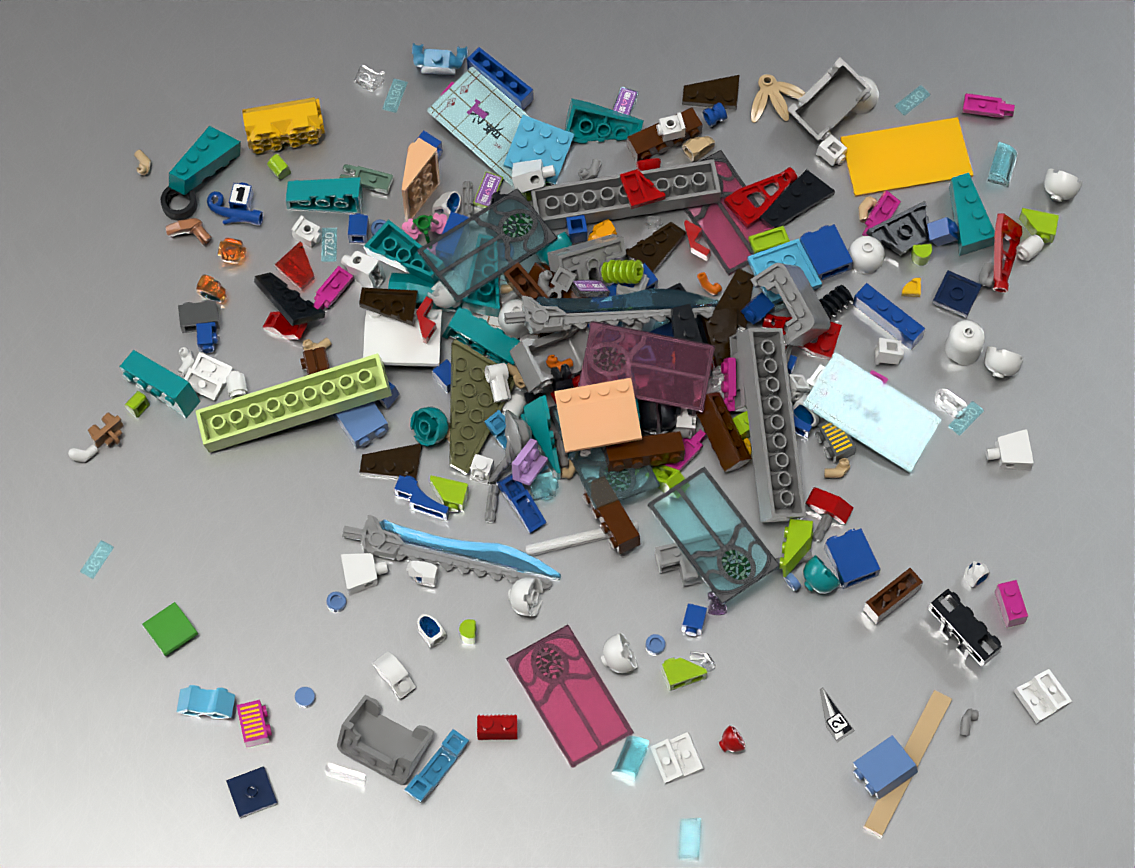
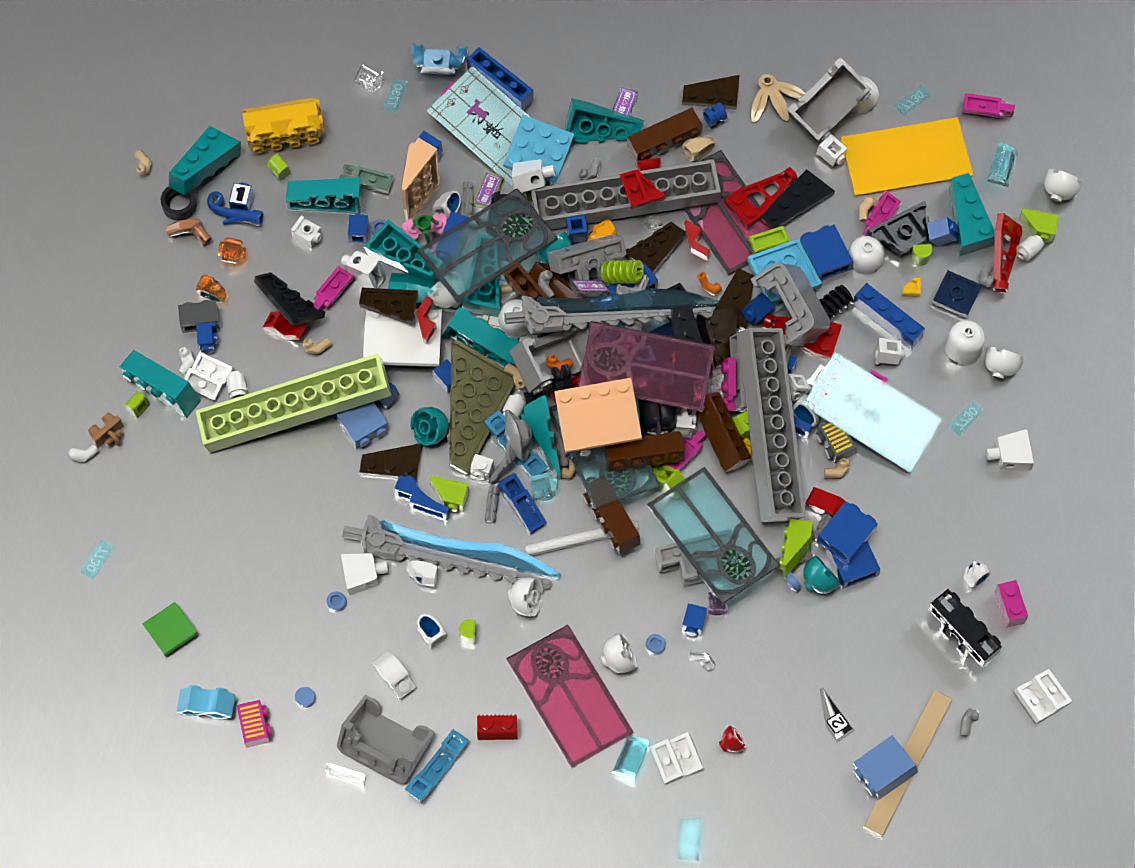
(251, 792): dark blue plate -> none
(296, 267): clear red wing -> none
(314, 360): reddish brown brick -> none
(329, 244): clear light blue sticker -> none
(497, 377): white piece -> none
(528, 463): lavender bracket -> none
(562, 280): light grey plate -> none
(671, 127): white brick -> none
(681, 673): lime slope -> none
(847, 532): none -> blue brick
(893, 595): reddish brown brick -> none
(950, 403): clear beam -> none

